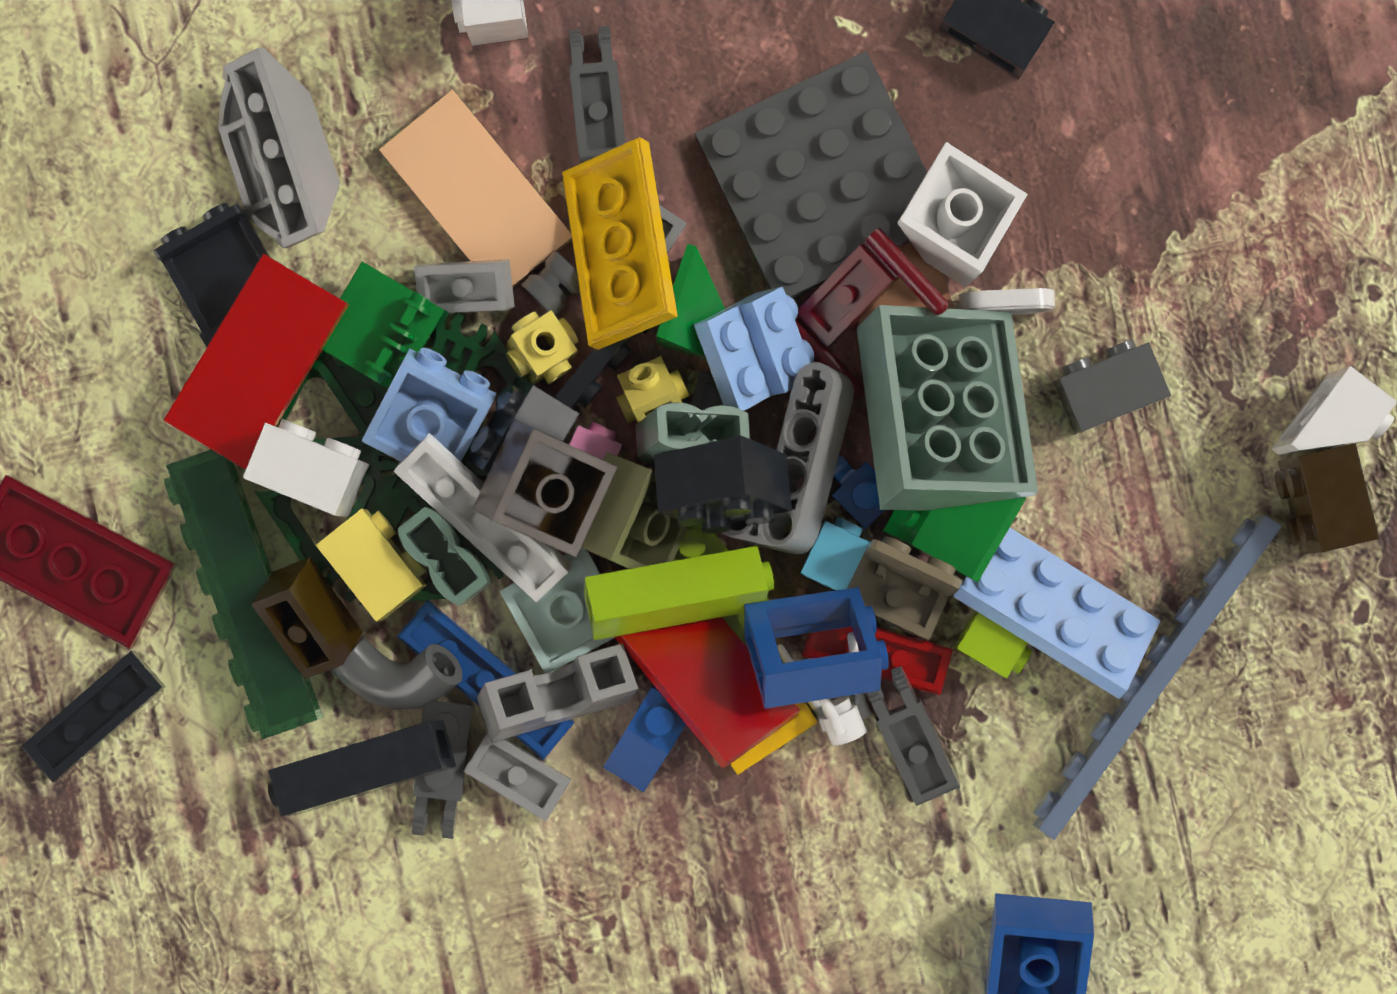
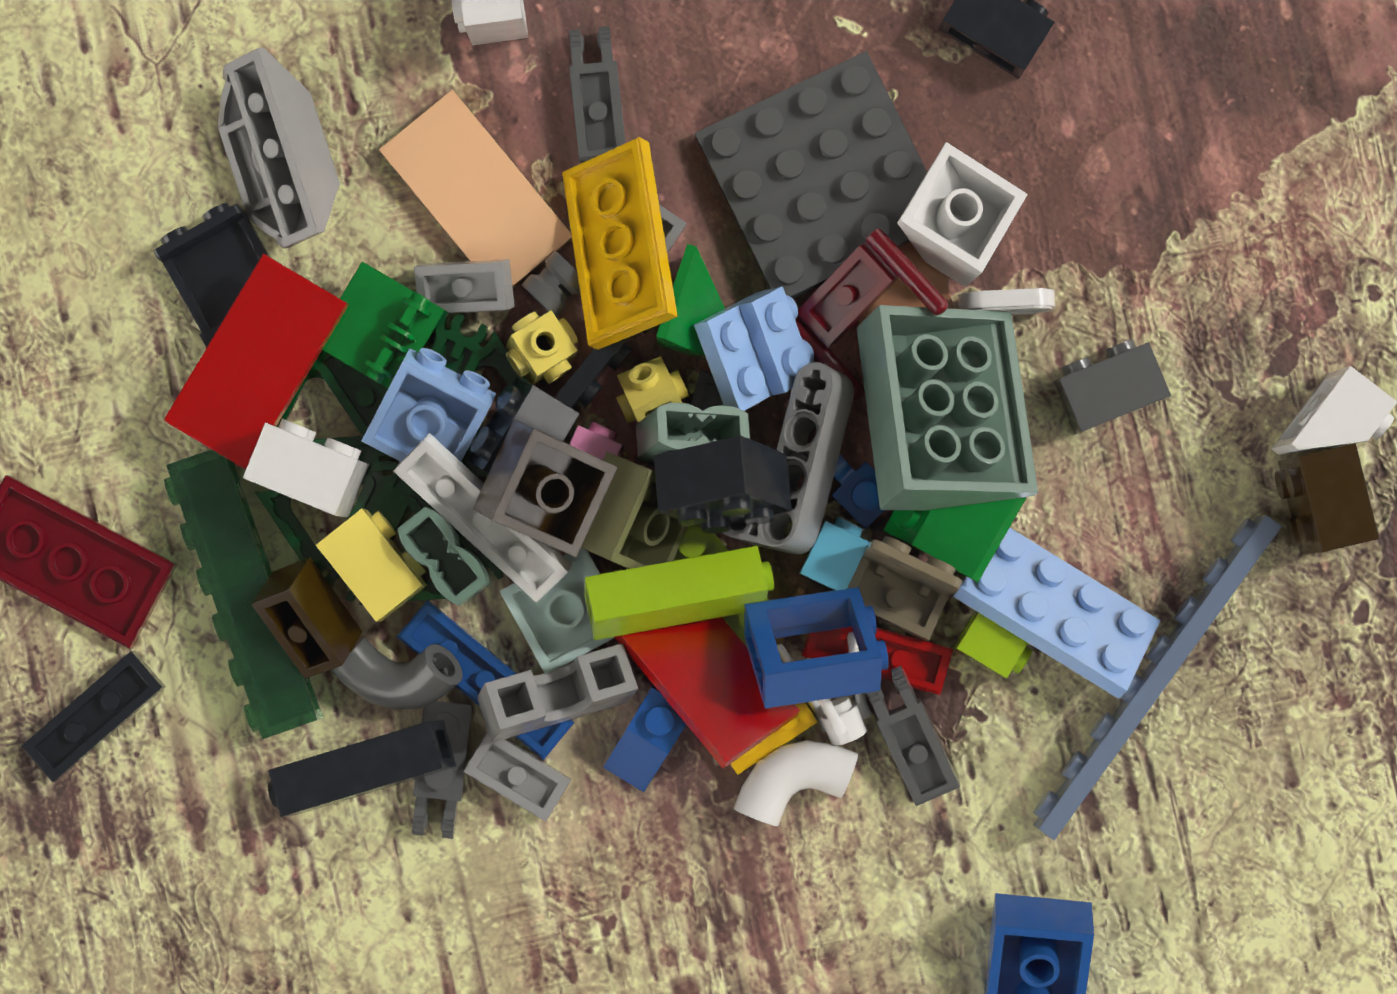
(791, 770): none -> white cylinder

